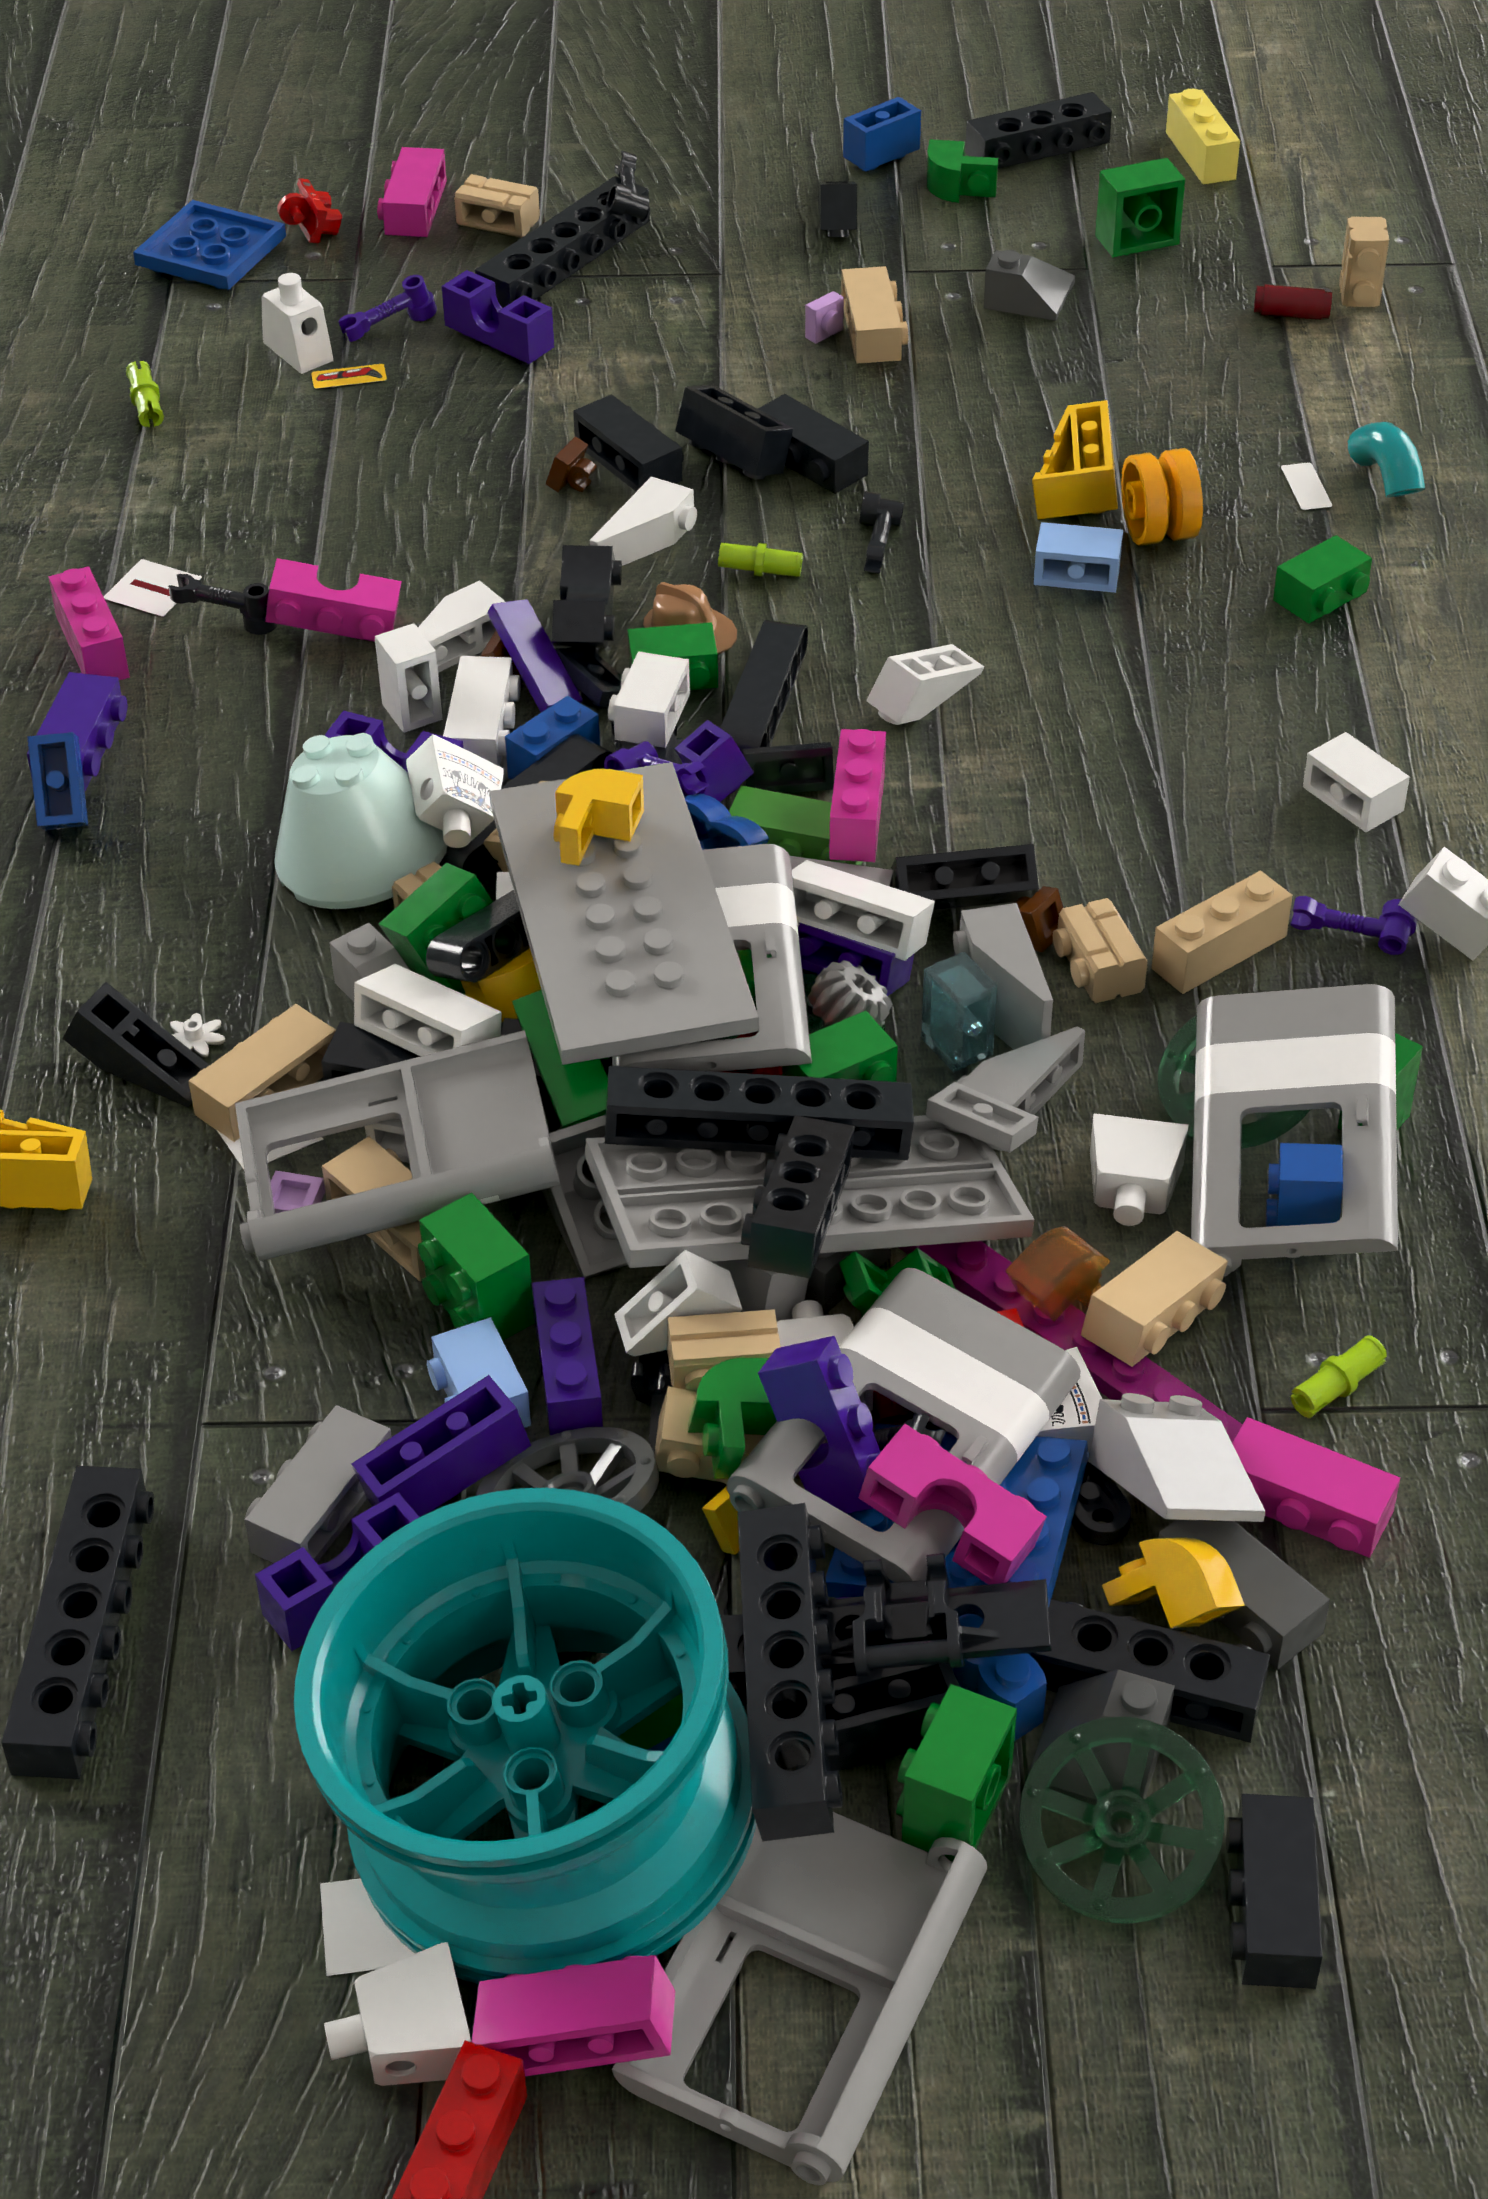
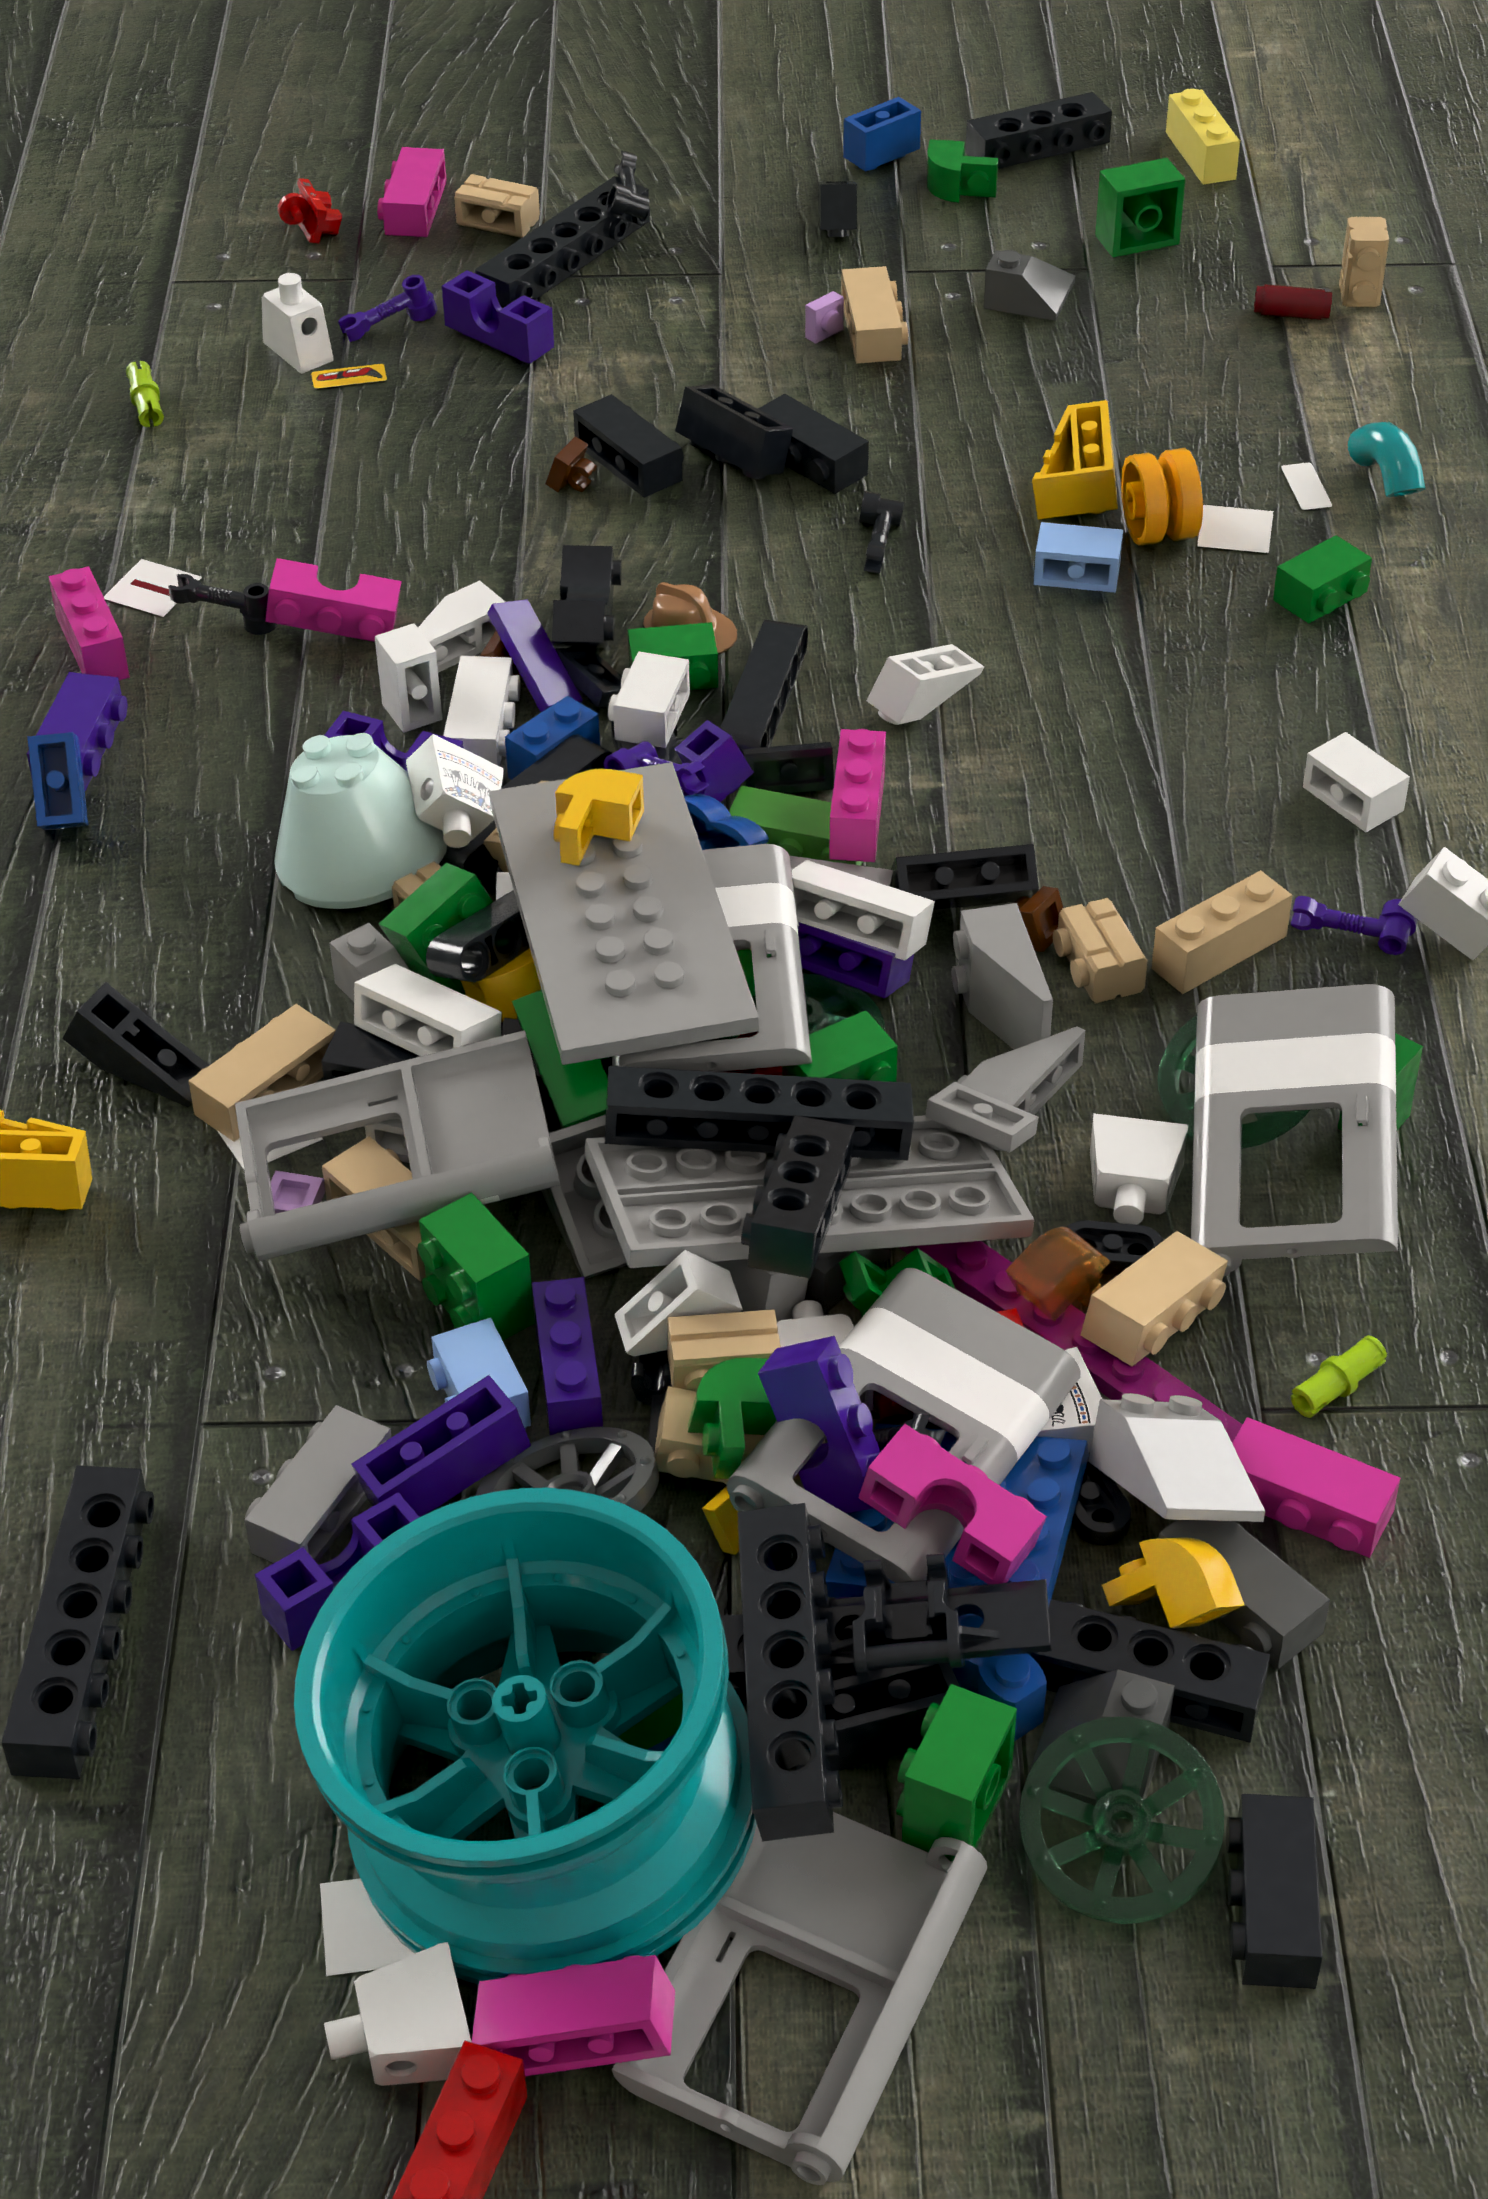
(198, 1035): white plant -> none
(209, 244): blue plate -> none
(649, 521): white slope -> none
(760, 559): lime pin -> none
(846, 991): light grey gear -> none
(958, 1011): clear light blue brick -> none
(1117, 1241): none -> black plate
(1235, 529): none -> white sticker
(1306, 1185): blue brick -> none

